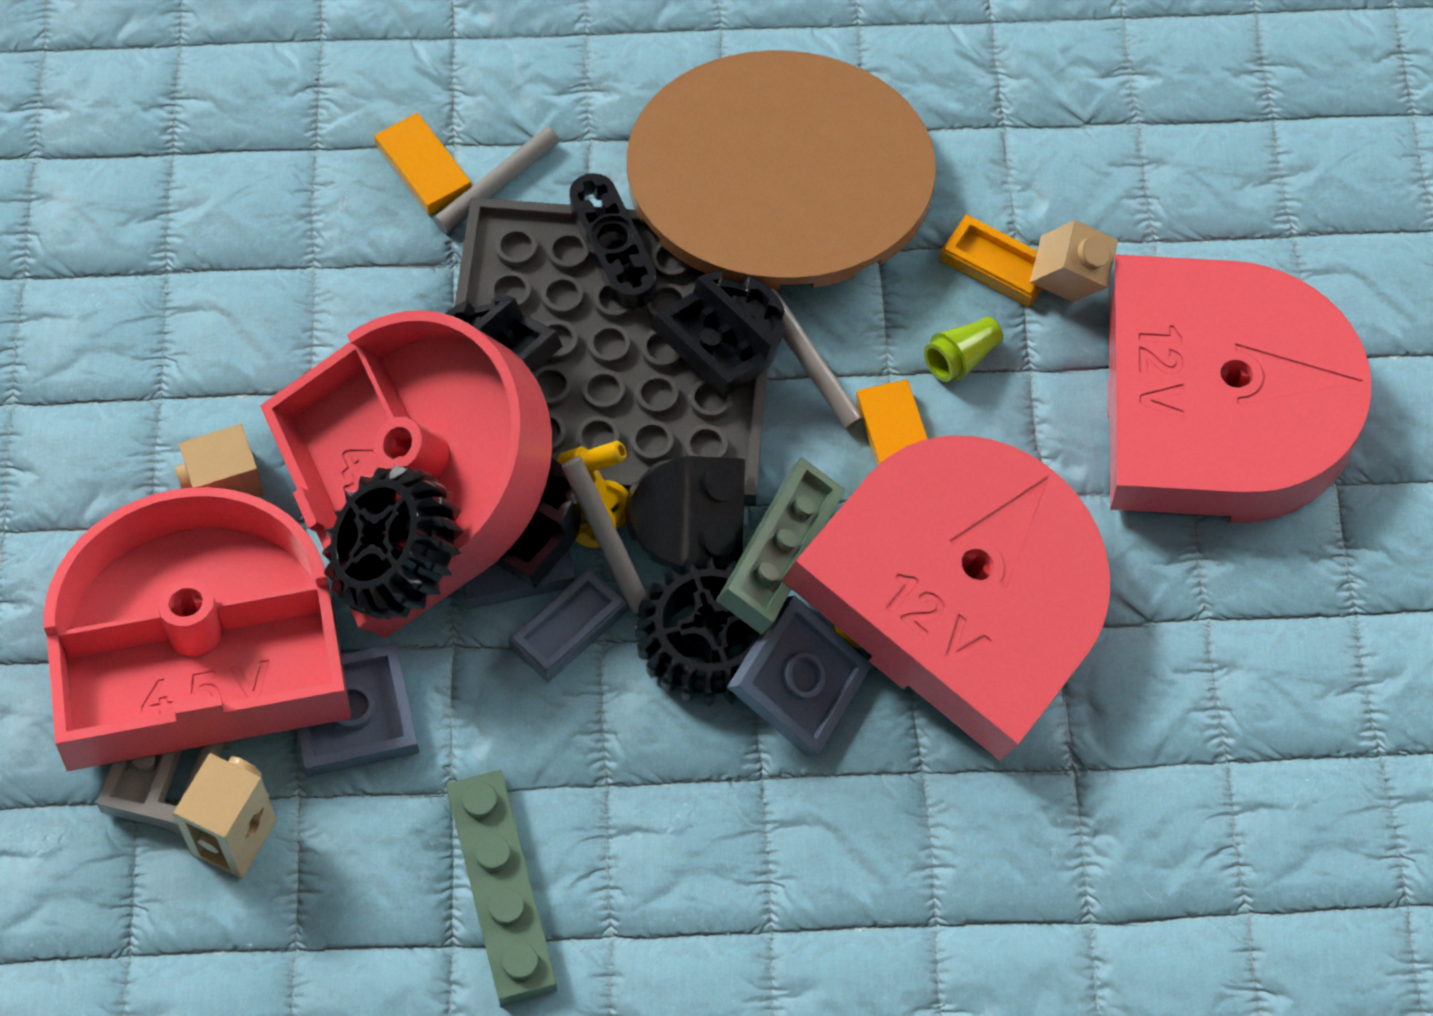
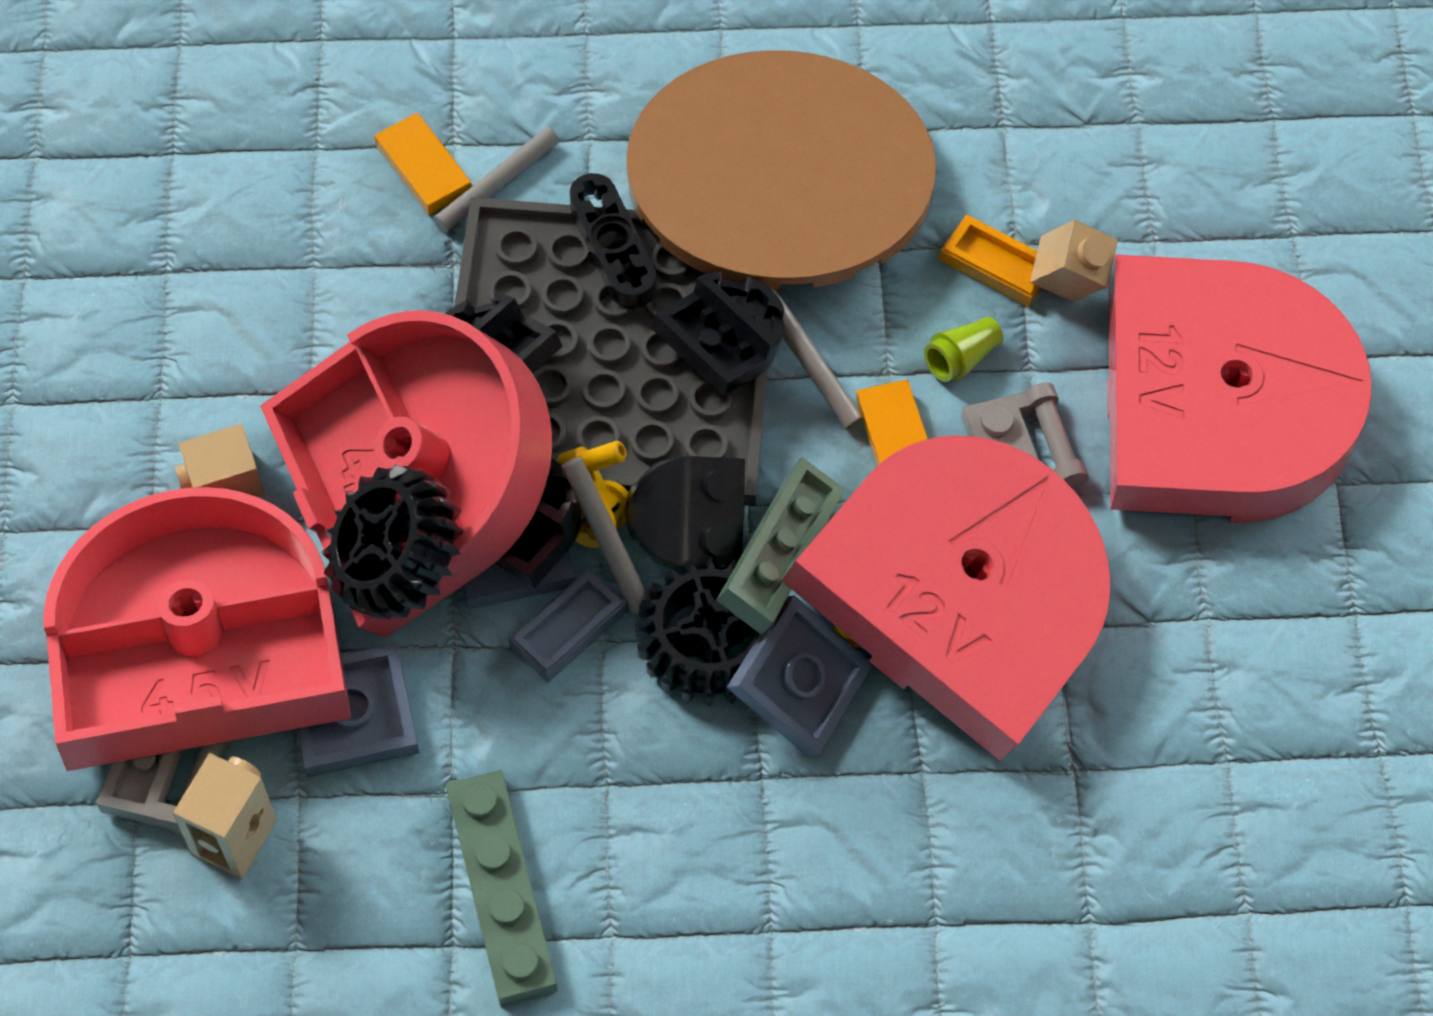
(1003, 422): none -> light grey plate

